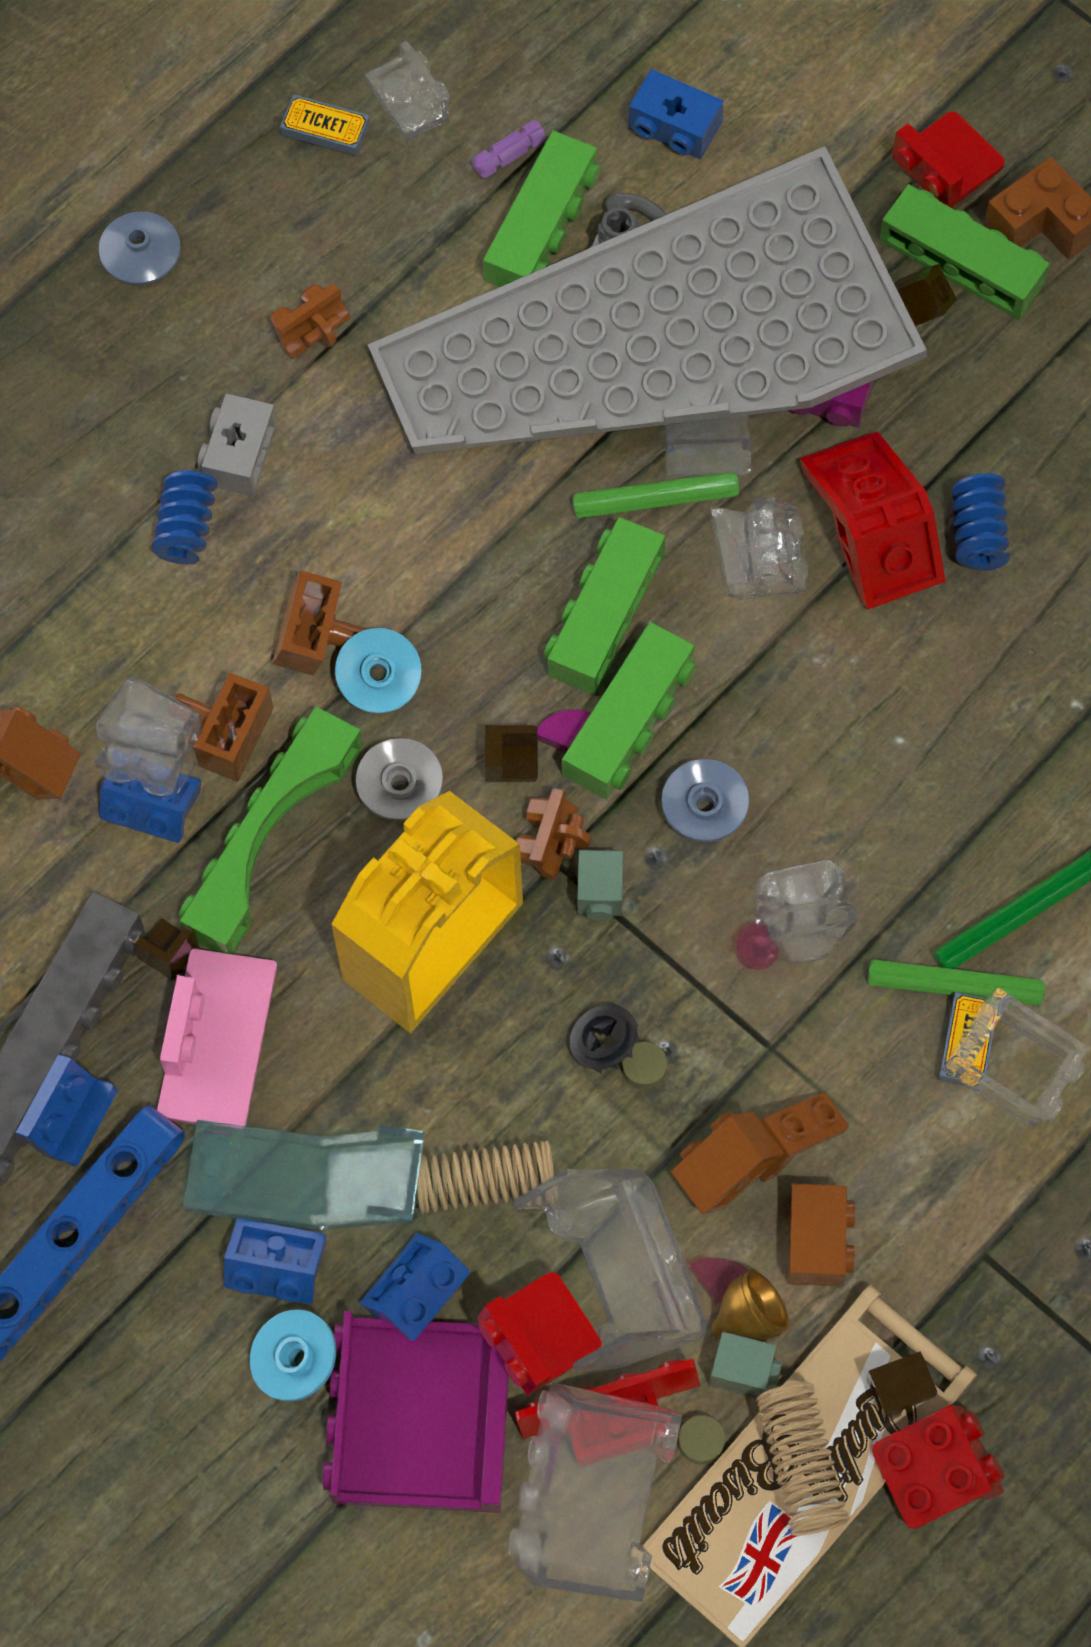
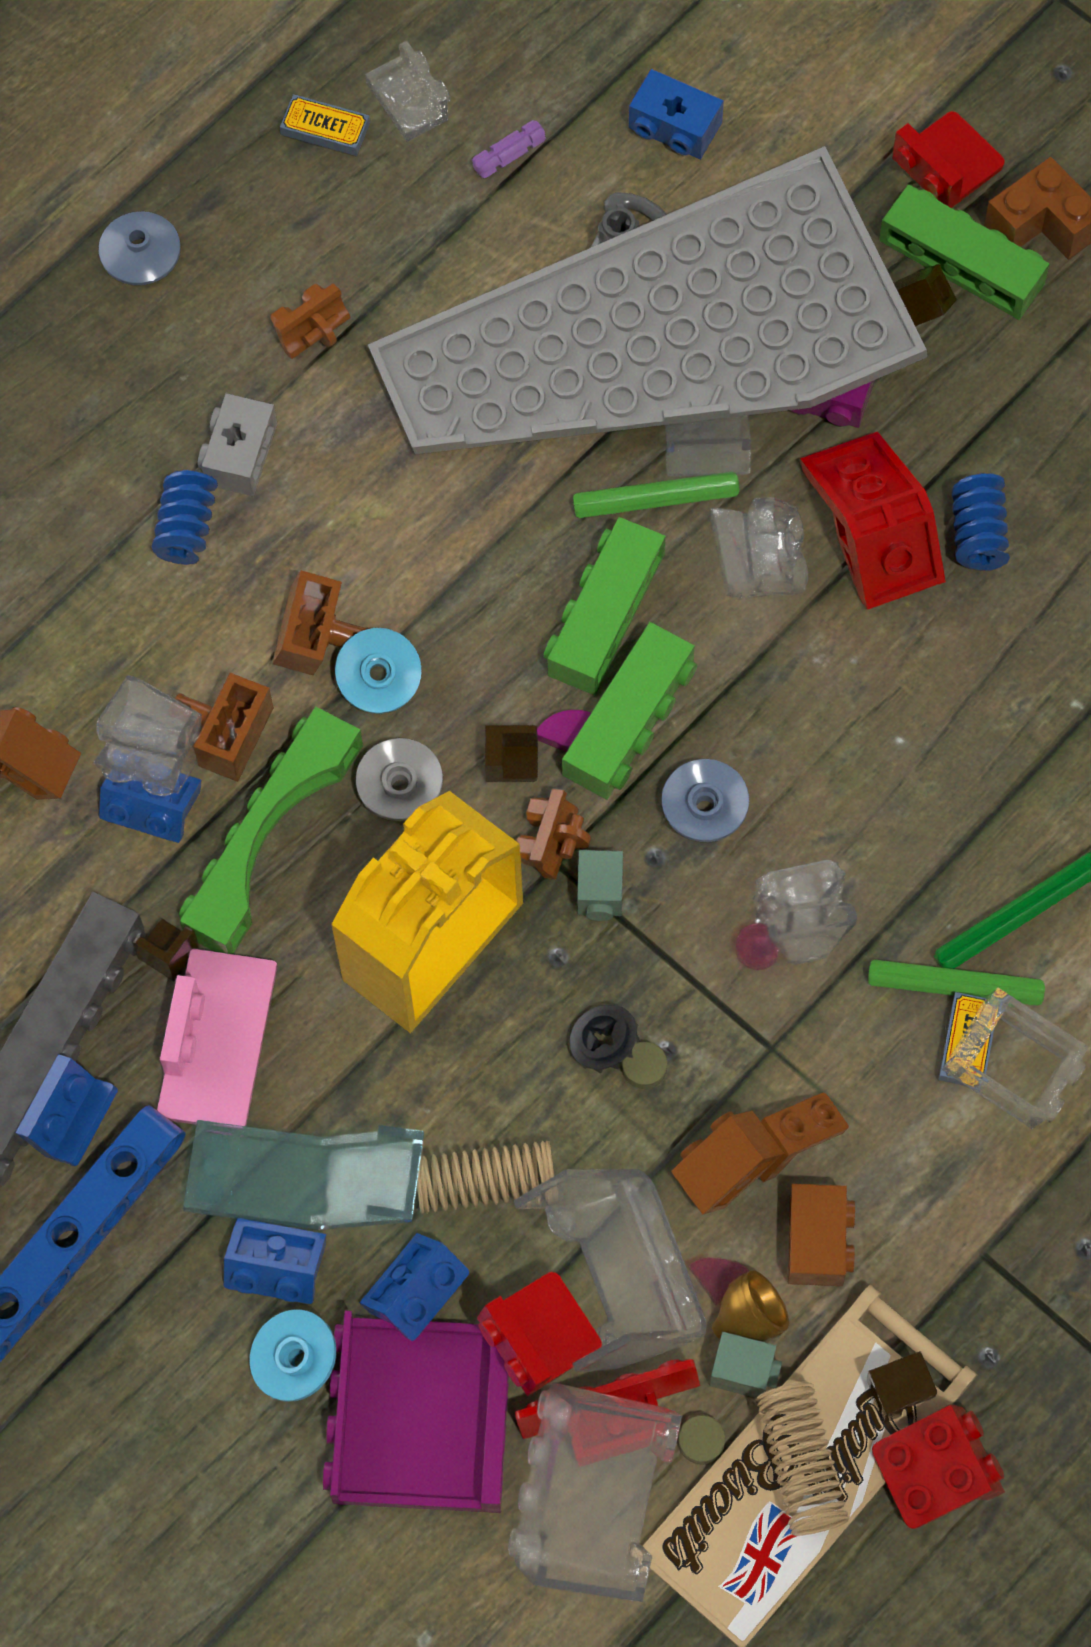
(542, 210): bright green brick -> none

